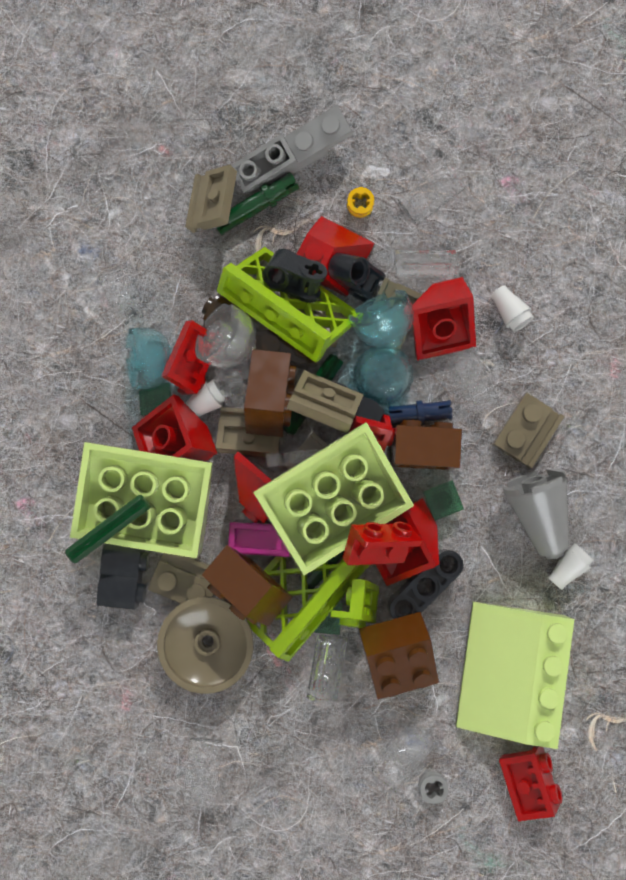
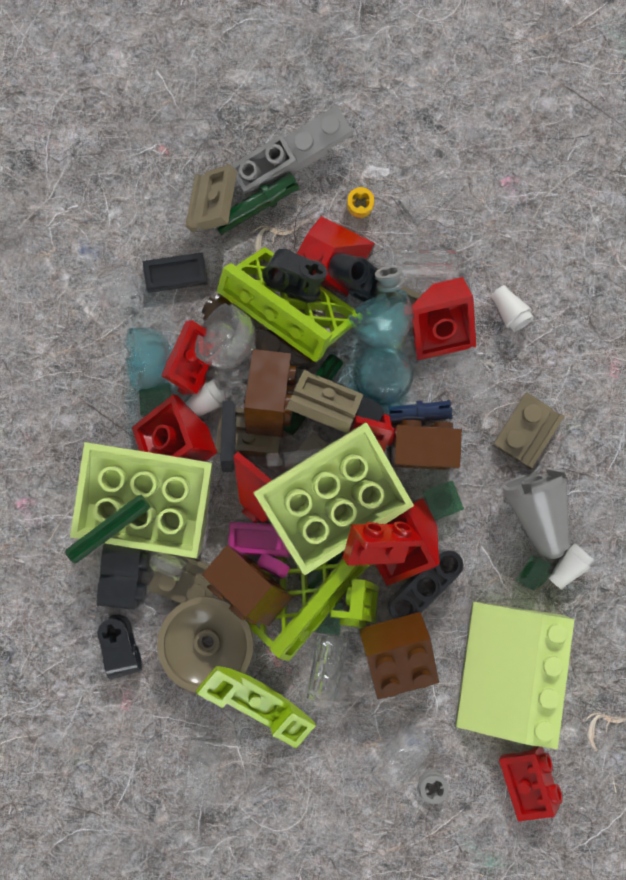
(119, 652): none -> black piece
(169, 565): none -> clear slope
(175, 272): none -> black tile
(228, 436): none -> black tile
(257, 701): none -> lime slope
(273, 566): none -> dark pink tile
(389, 278): none -> light grey bush
(534, 573): none -> clear green plate

